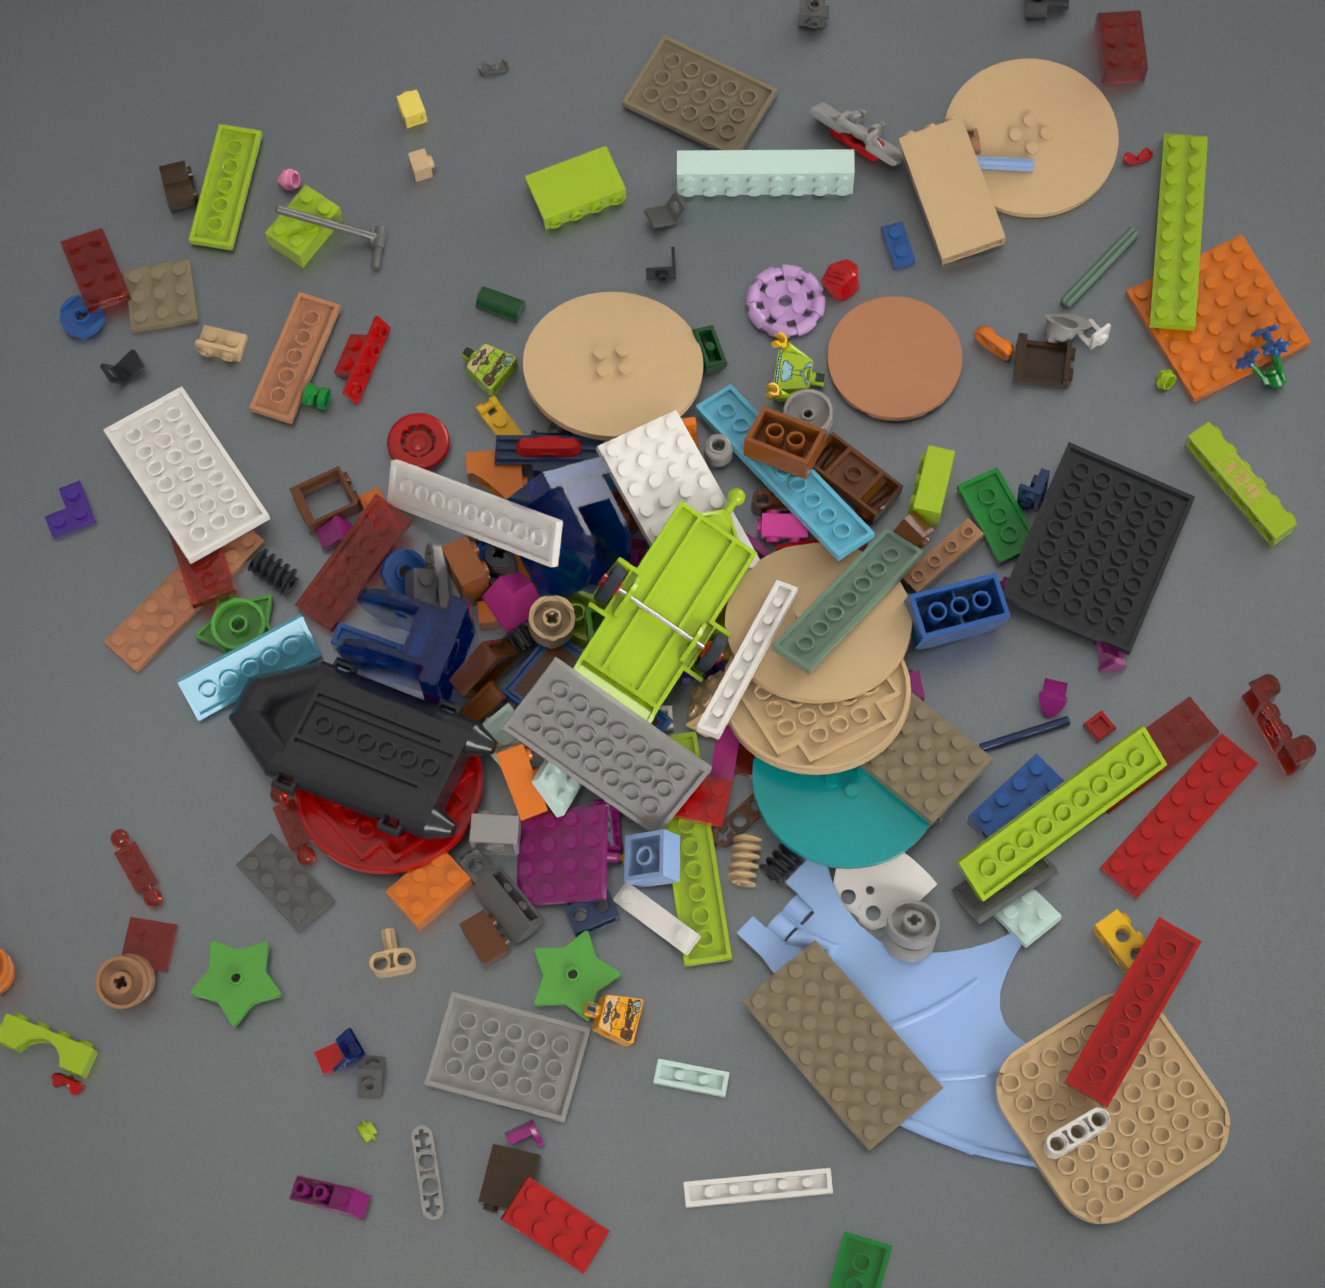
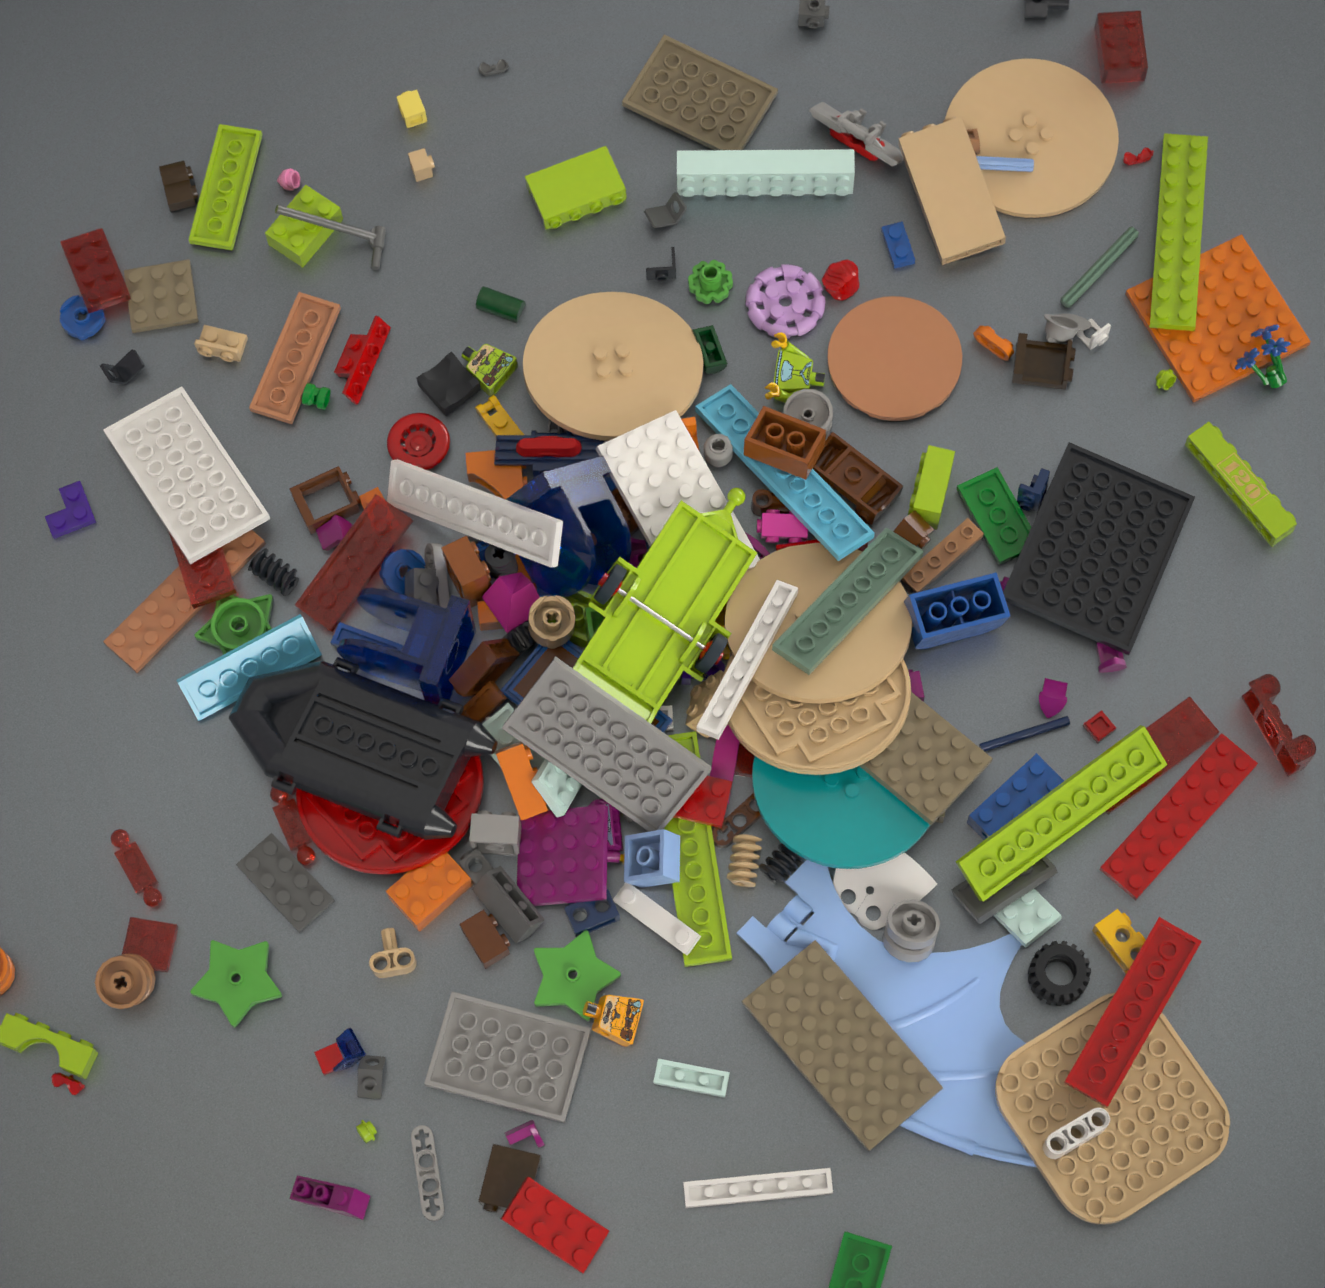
(448, 384): none -> black brick
(710, 281): none -> bright green plant
(1059, 953): none -> black tyre

